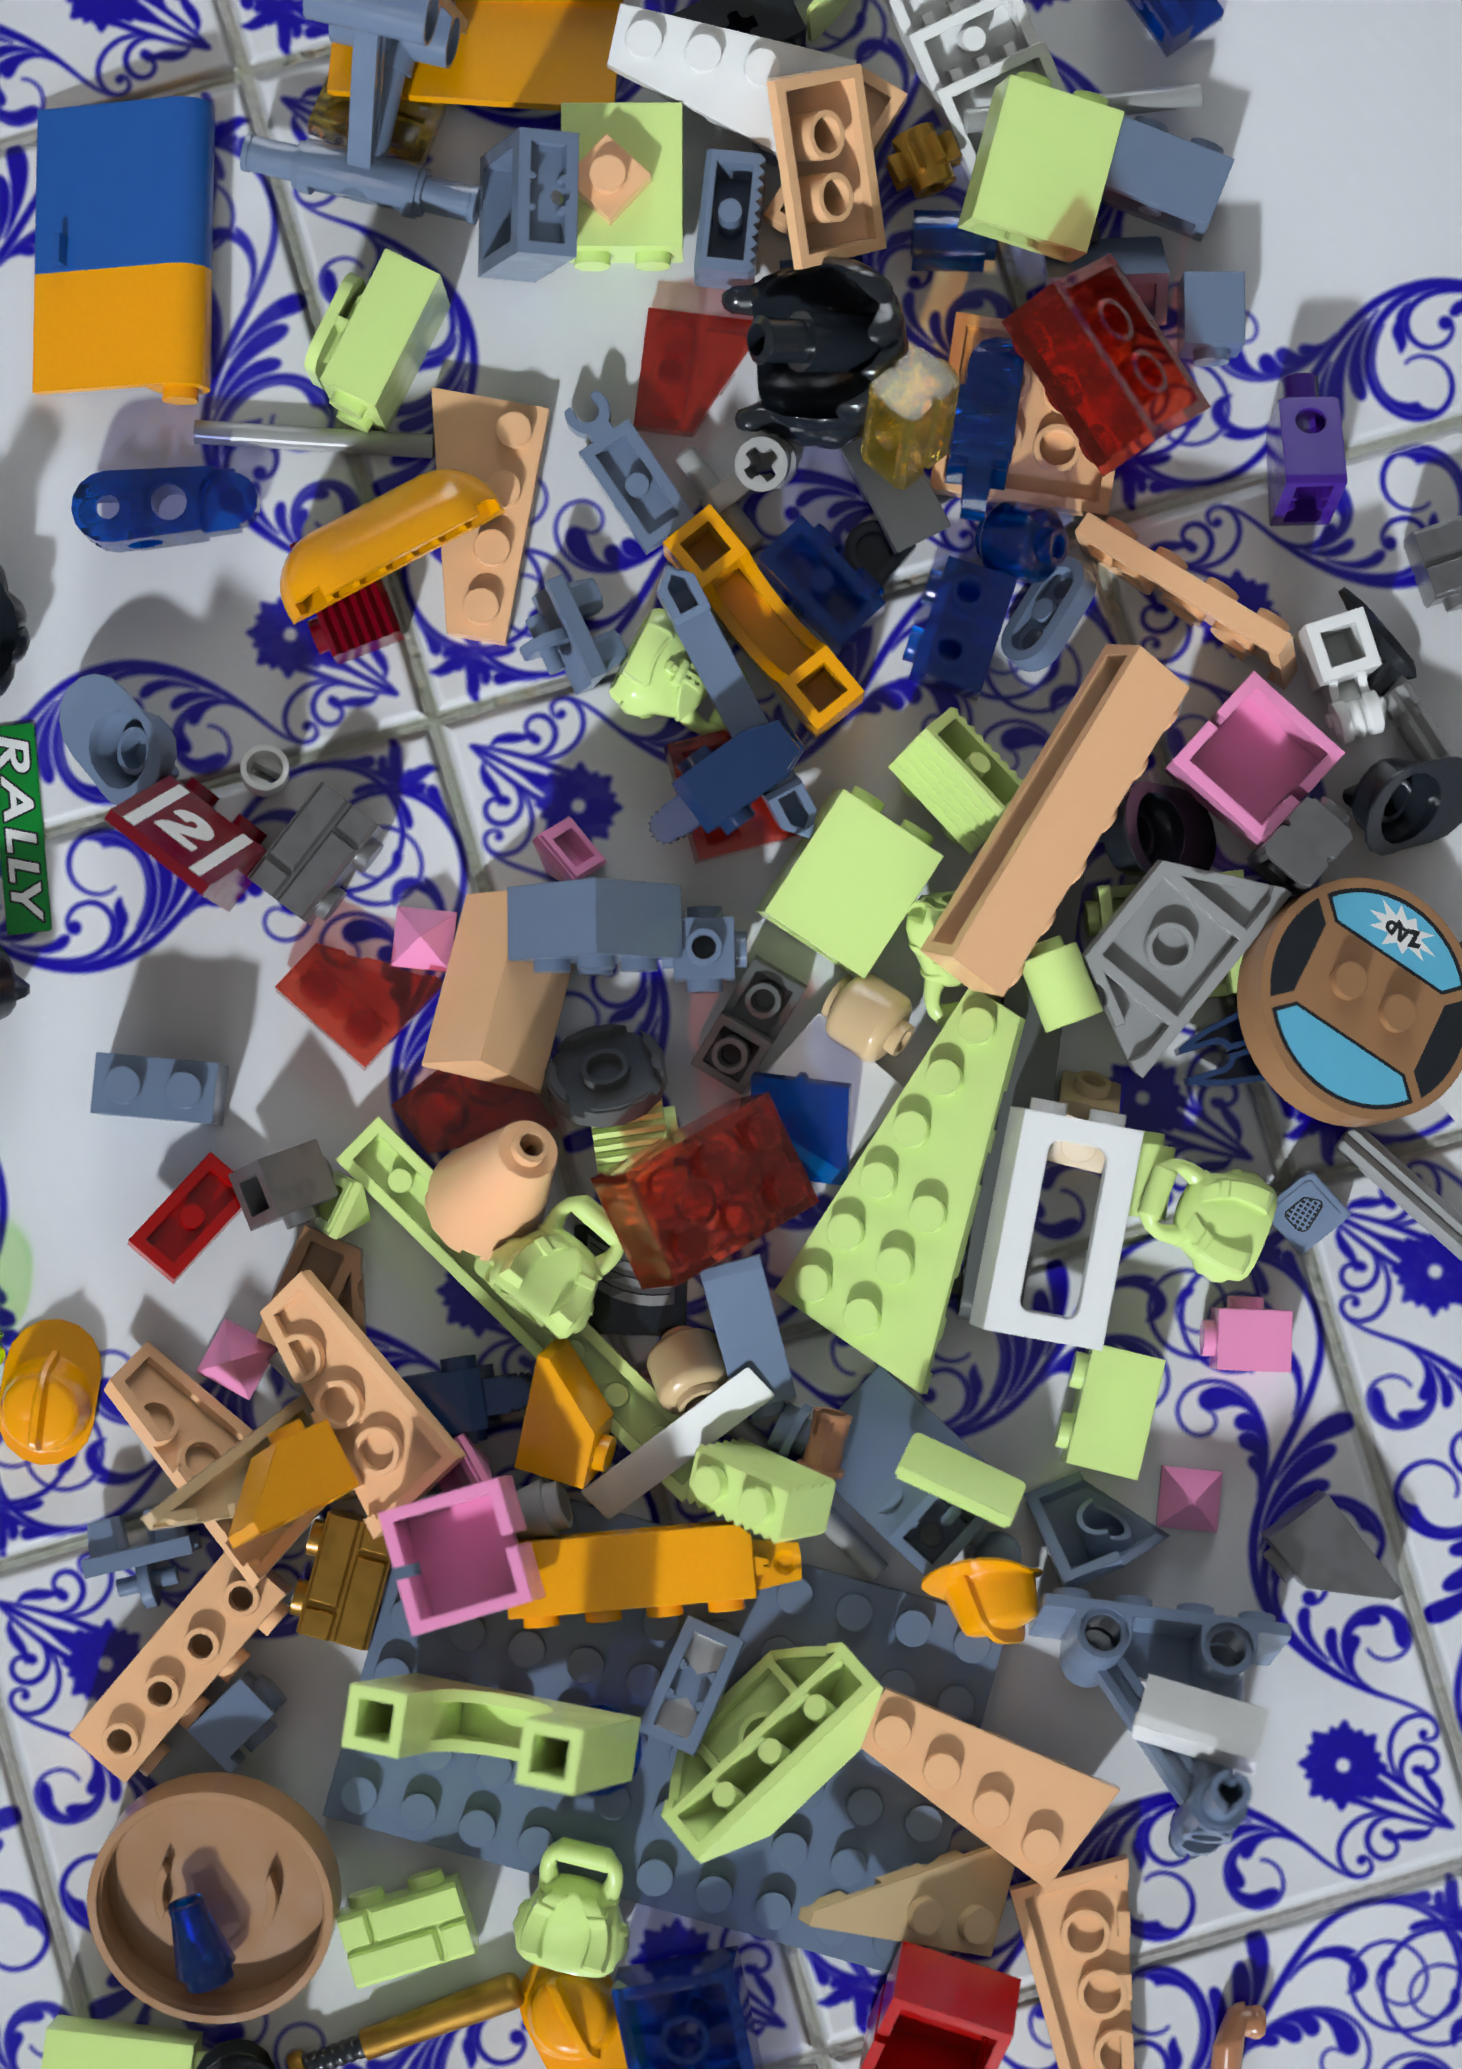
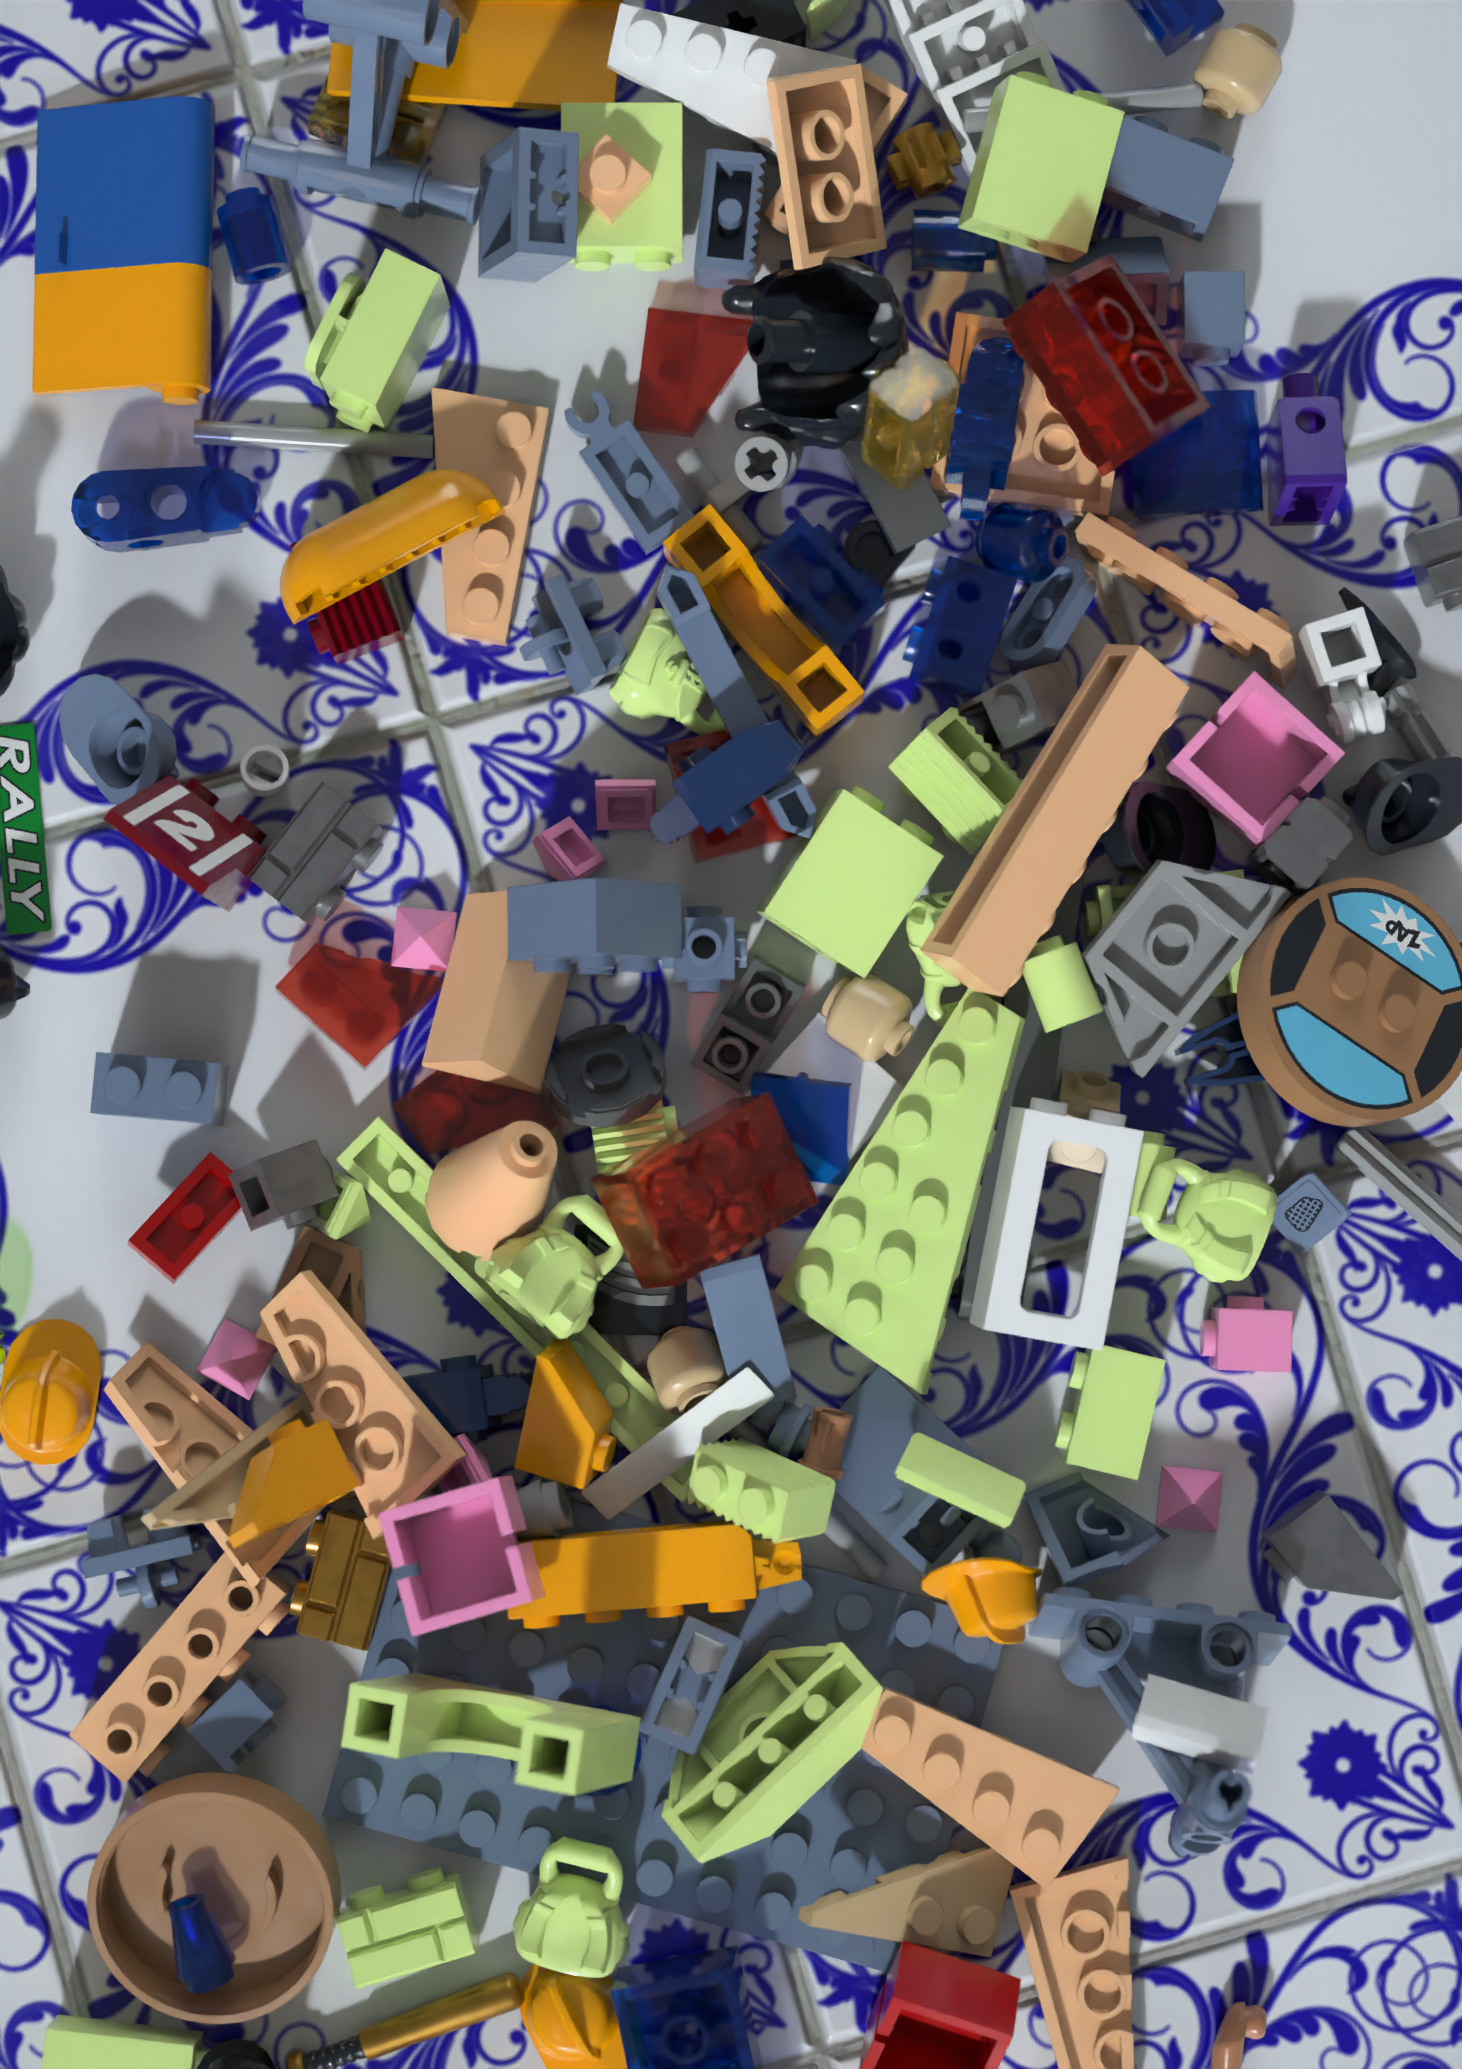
(254, 237): none -> clear blue brick
(625, 803): none -> bright pink slope
(1021, 707): none -> flat silver slope
(1205, 465): none -> clear blue slope
(1238, 70): none -> tan head

